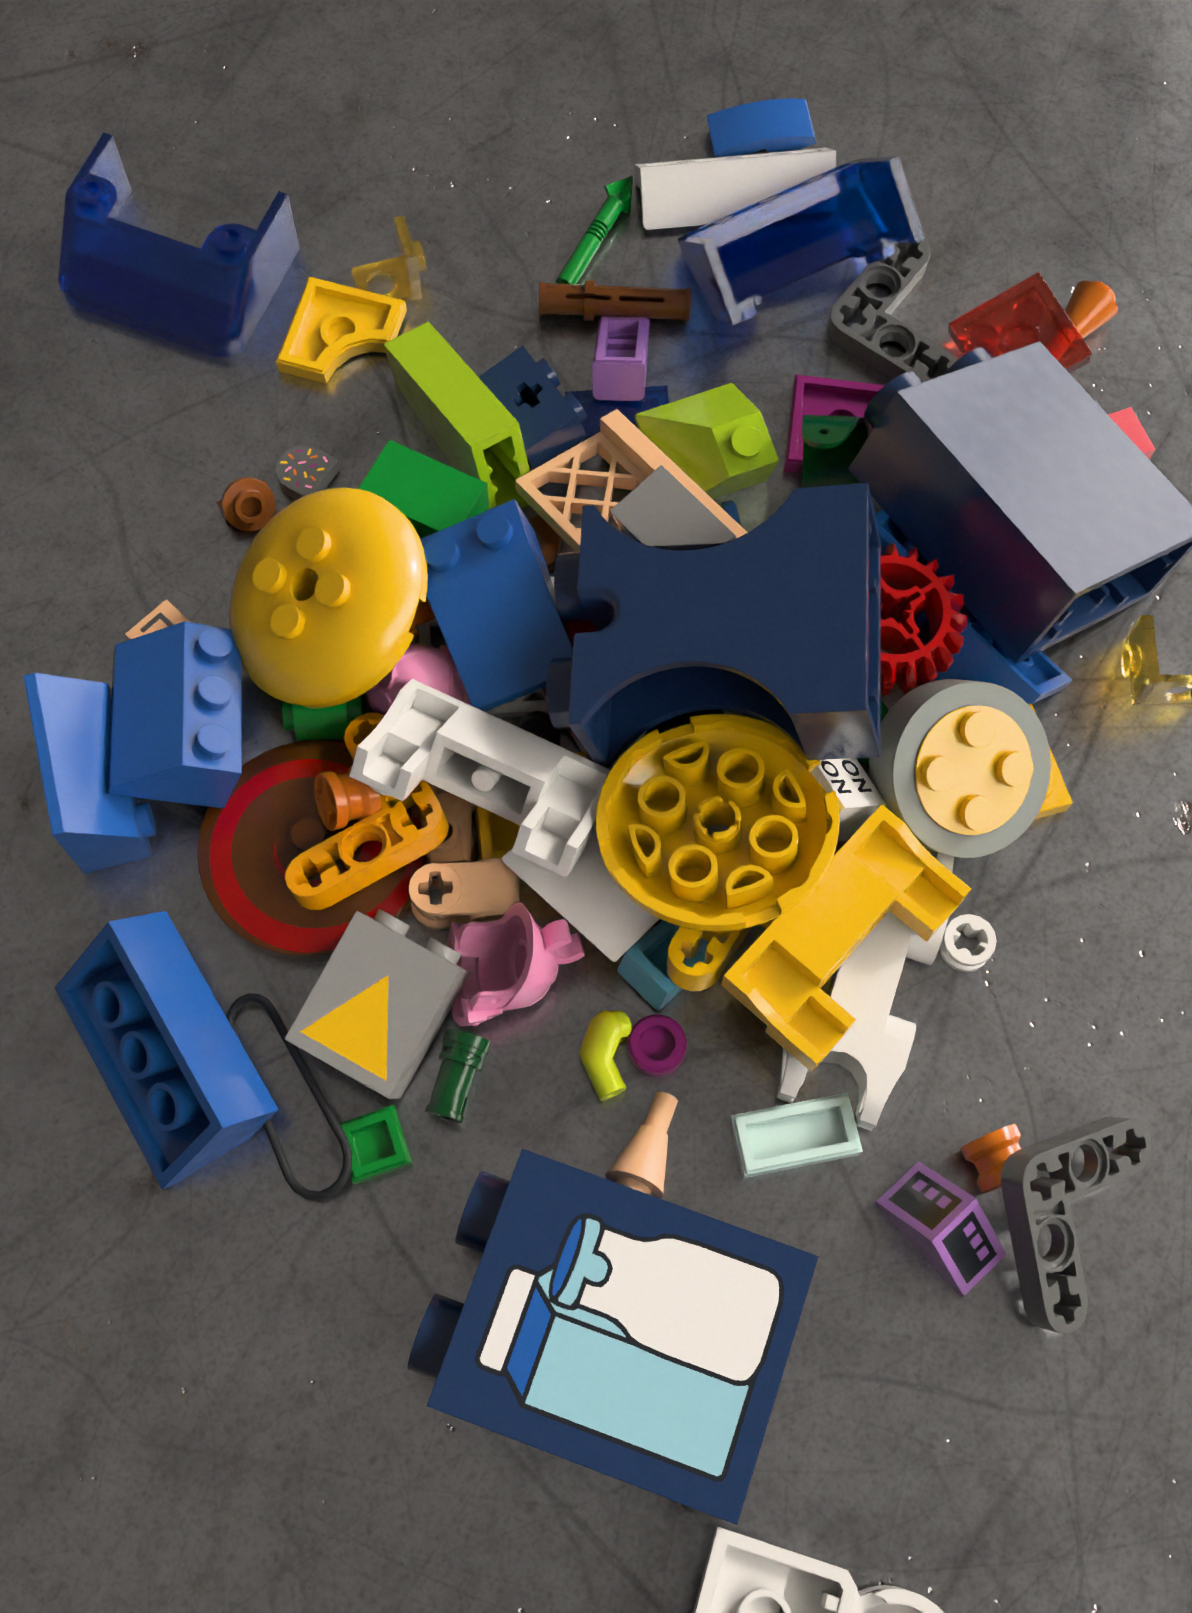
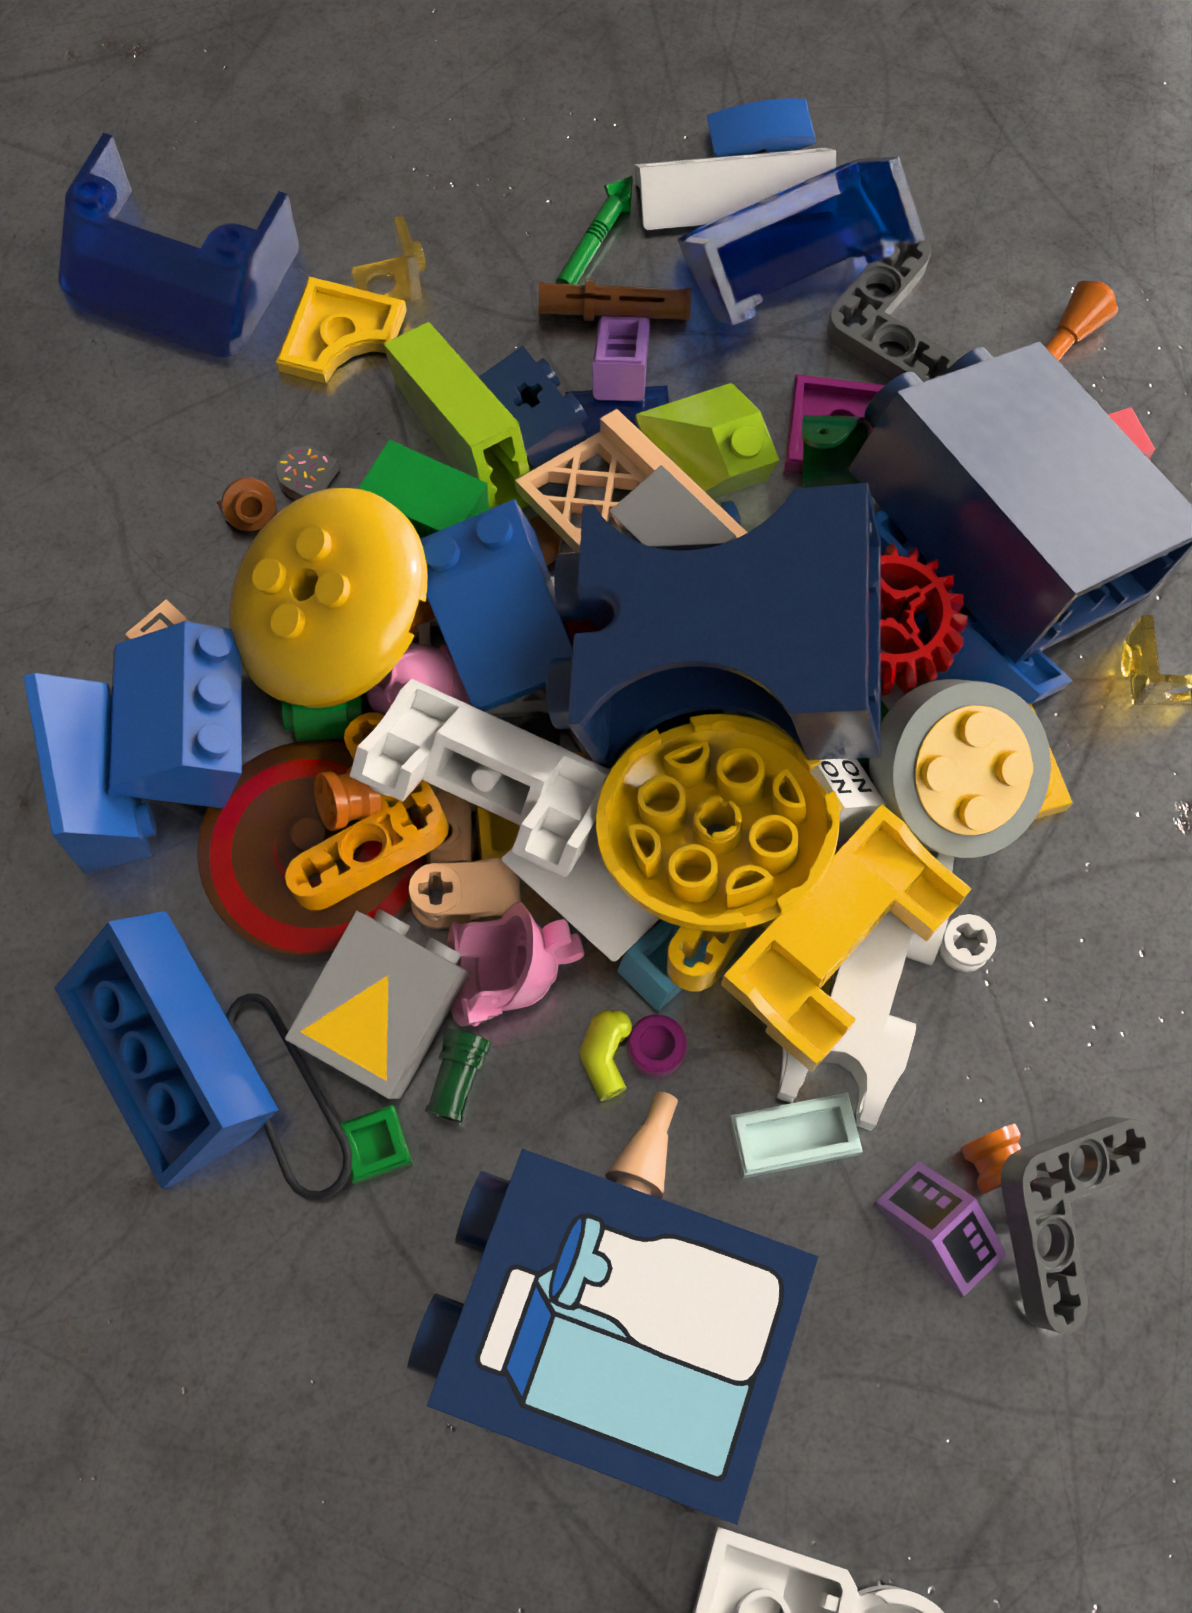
(1021, 318): clear red plate -> none

